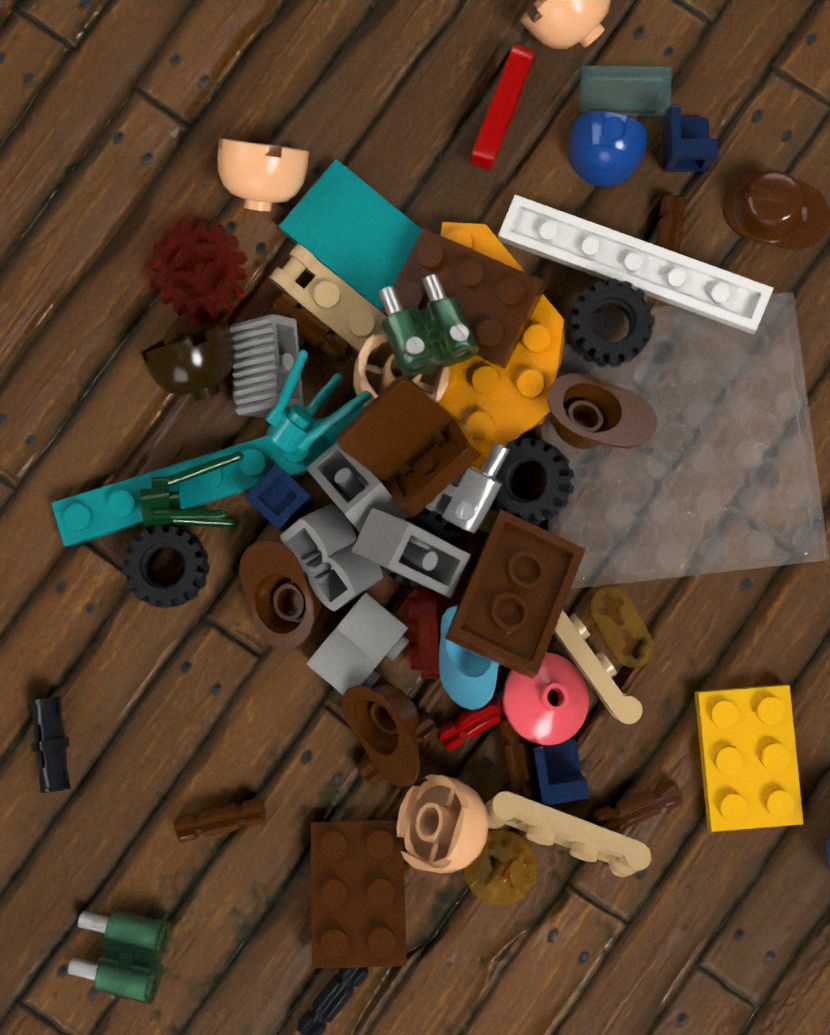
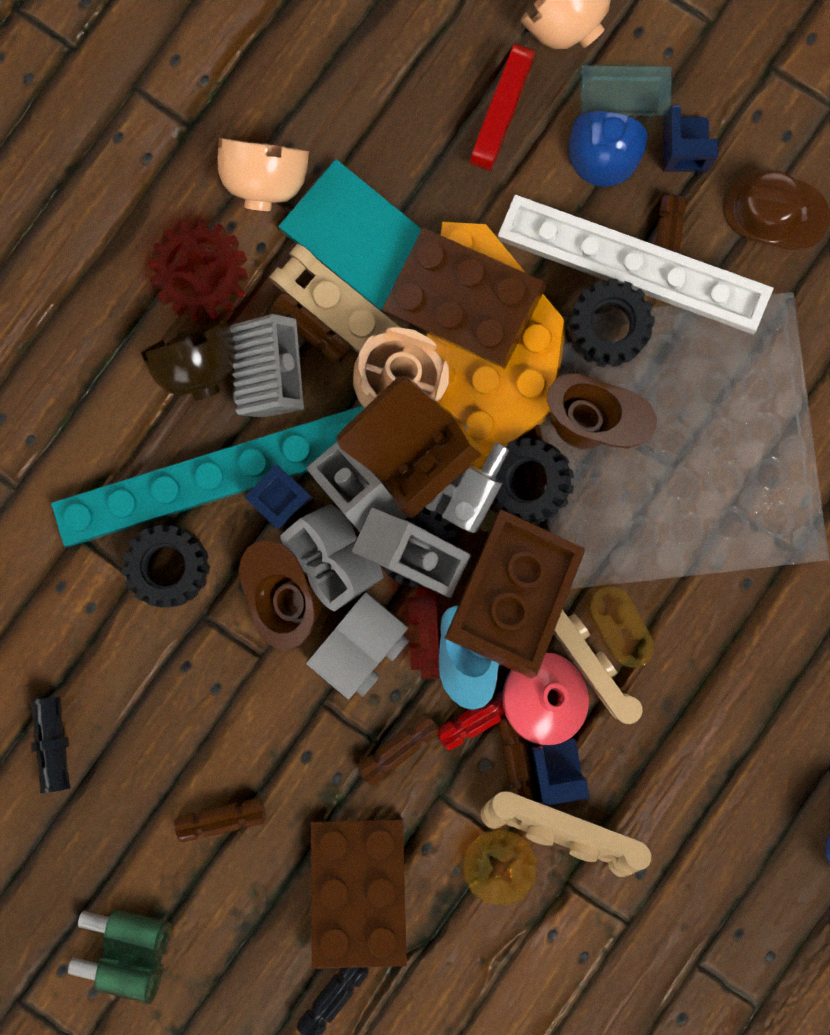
(164, 508): dark green plant -> none
(292, 427): teal plant -> none
(387, 729): reddish brown piece -> none
(427, 335): clear green piece -> none
(442, 825): light nougat cylinder -> none
(639, 806): reddish brown axle -> none
(748, 757): yellow plate -> none

